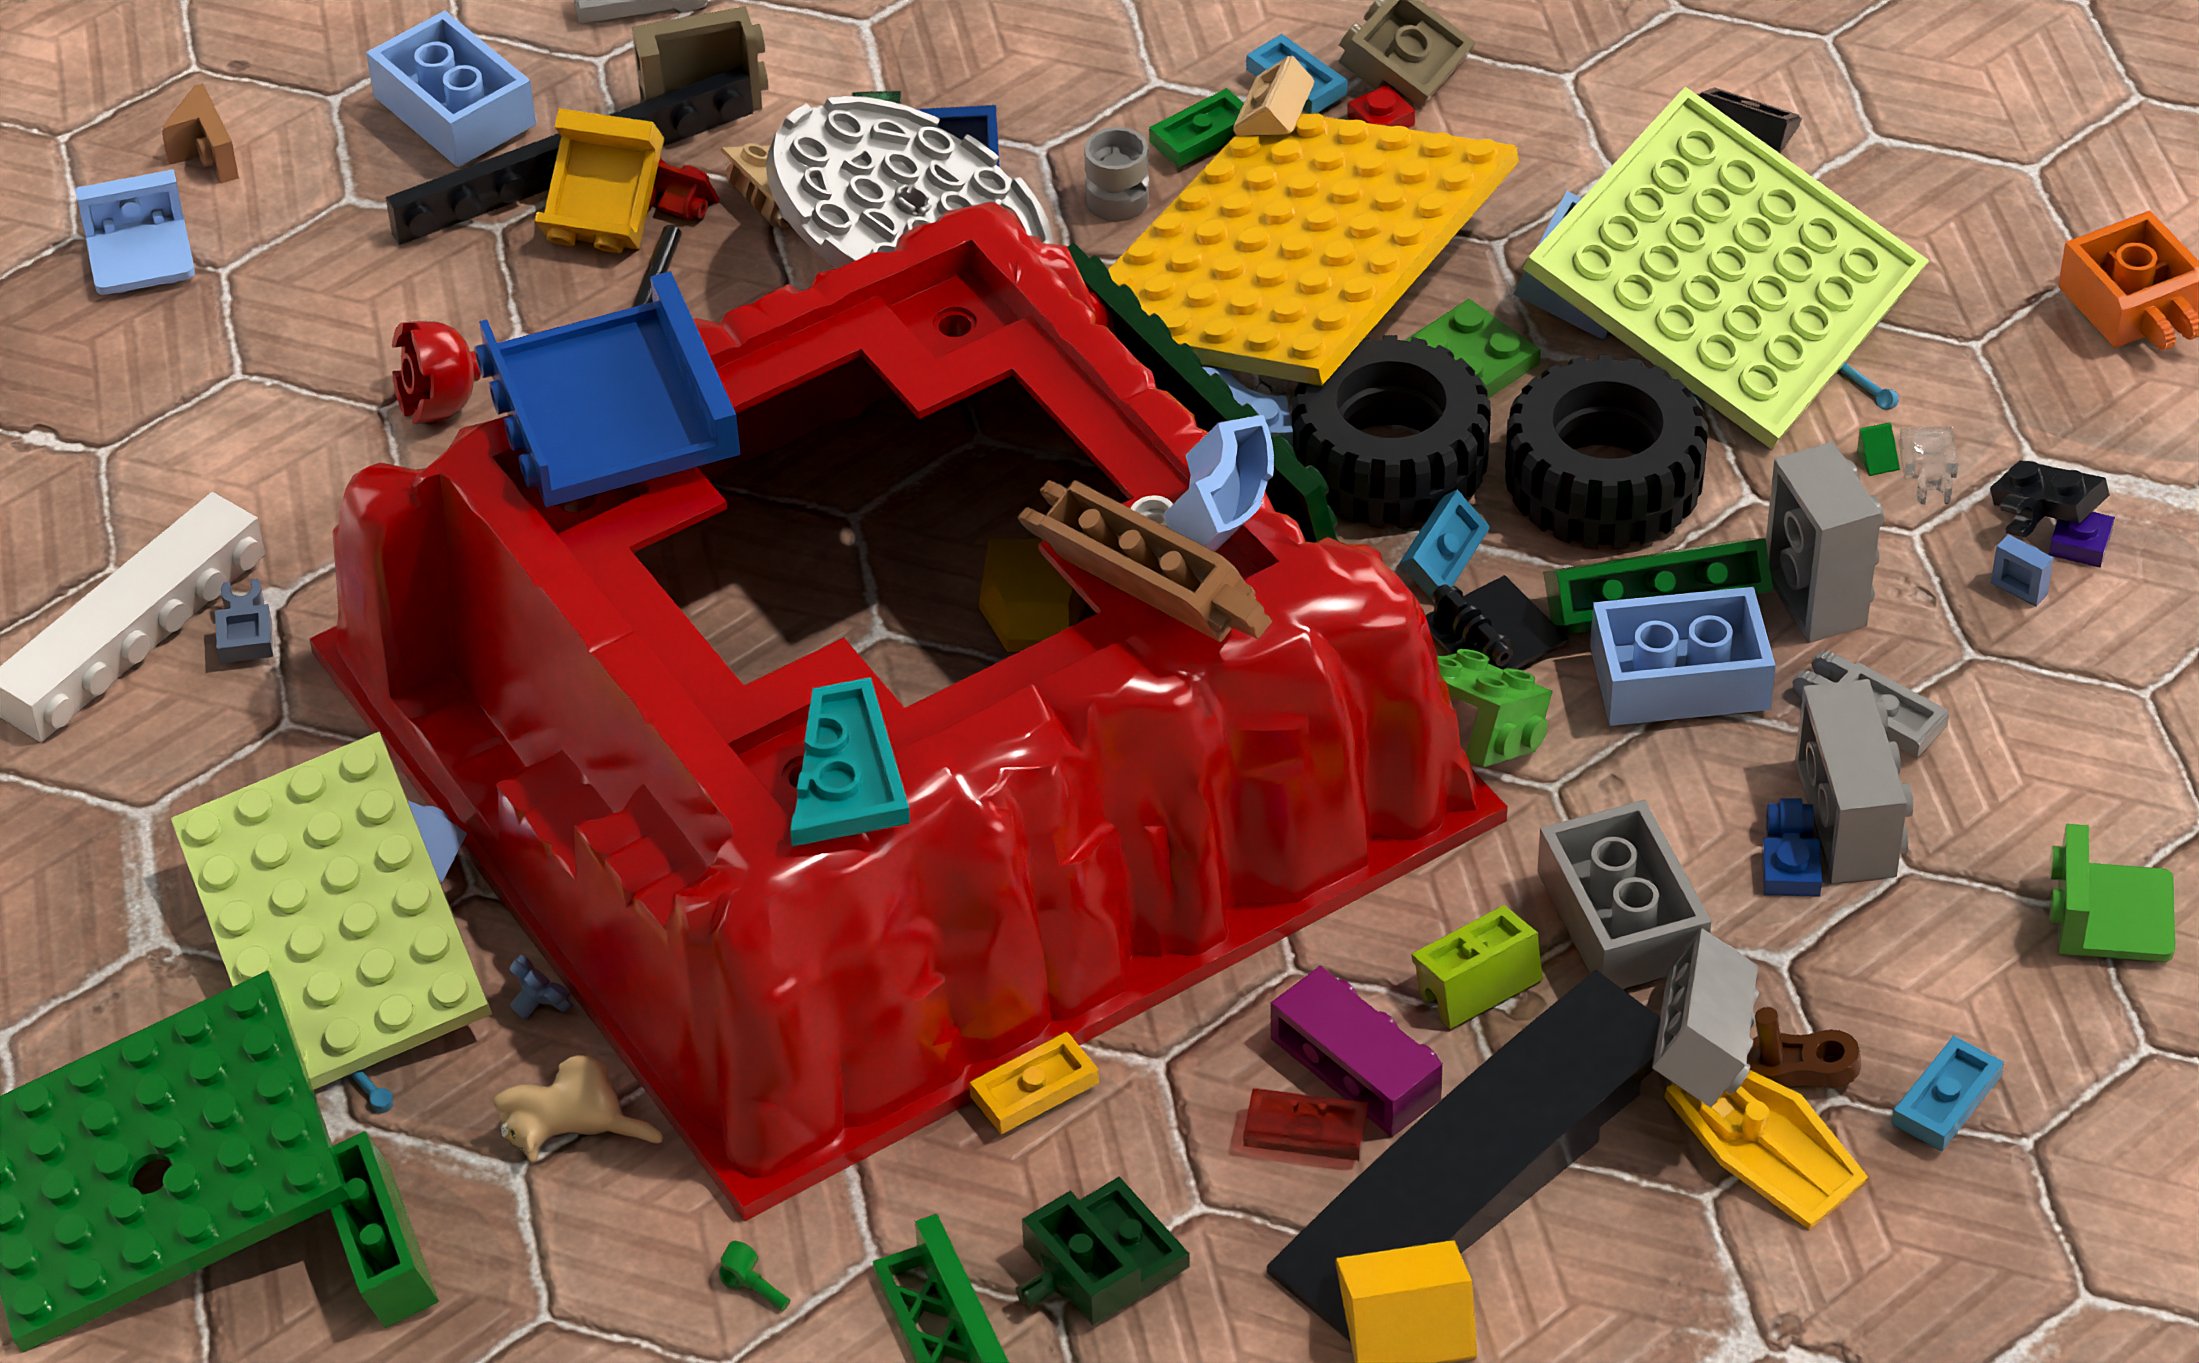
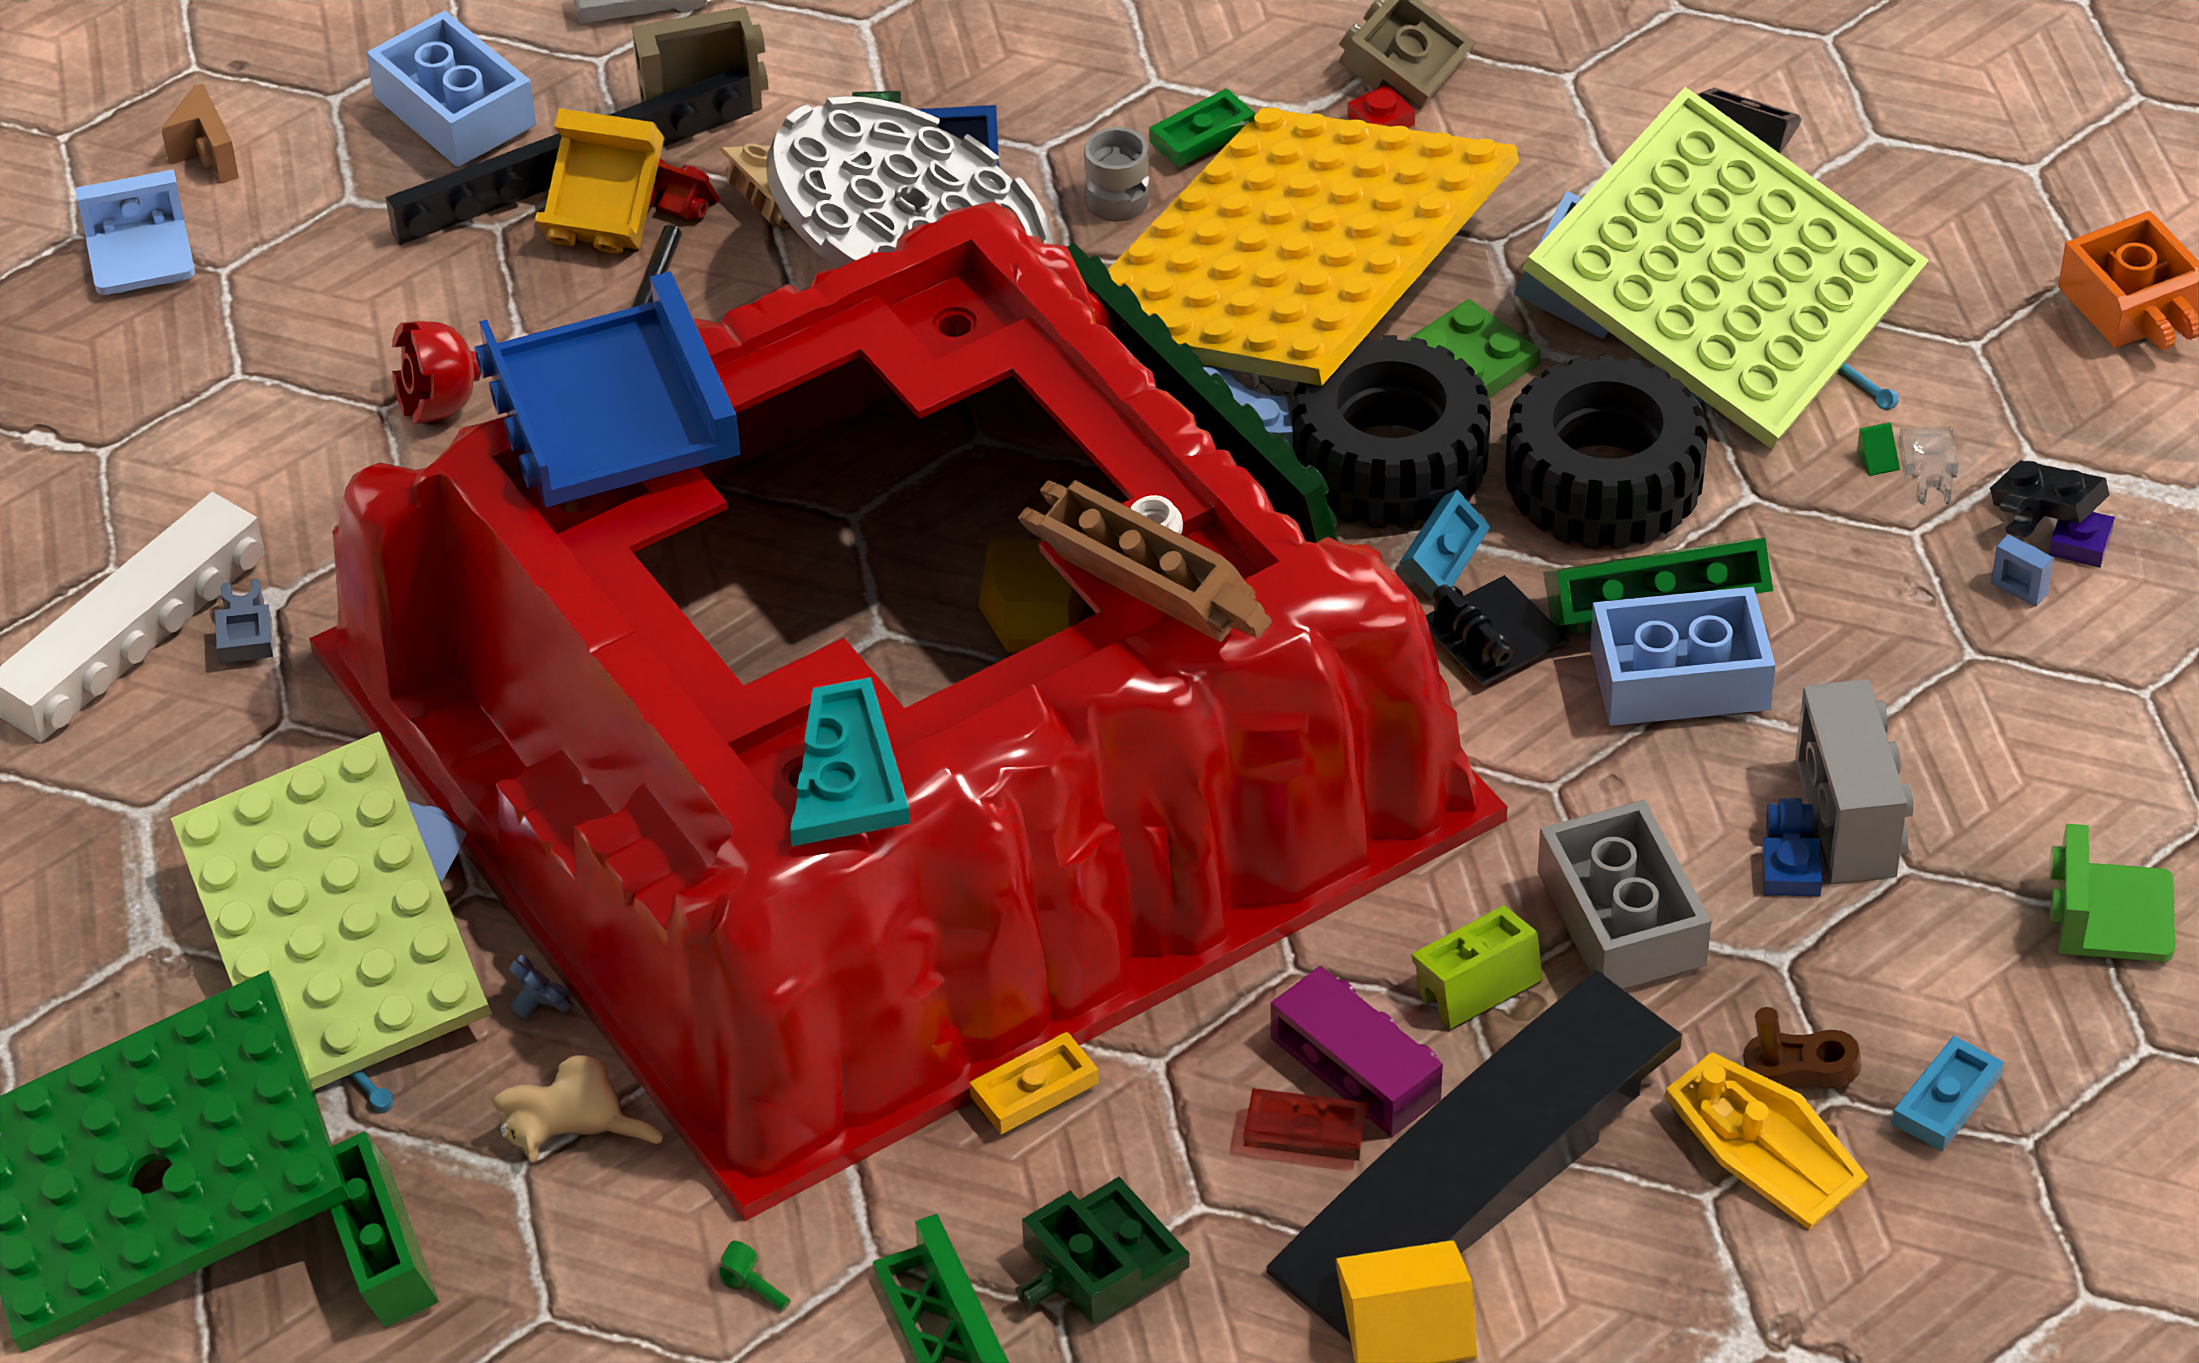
(1226, 481): light blue brick -> none
(1275, 100): tan slope -> none
(1328, 84): dark azure plate -> none
(1508, 703): bright green bracket -> none
(1707, 1019): light grey brick -> none
(1822, 541): light grey brick -> none
(1911, 717): light grey hinge -> none

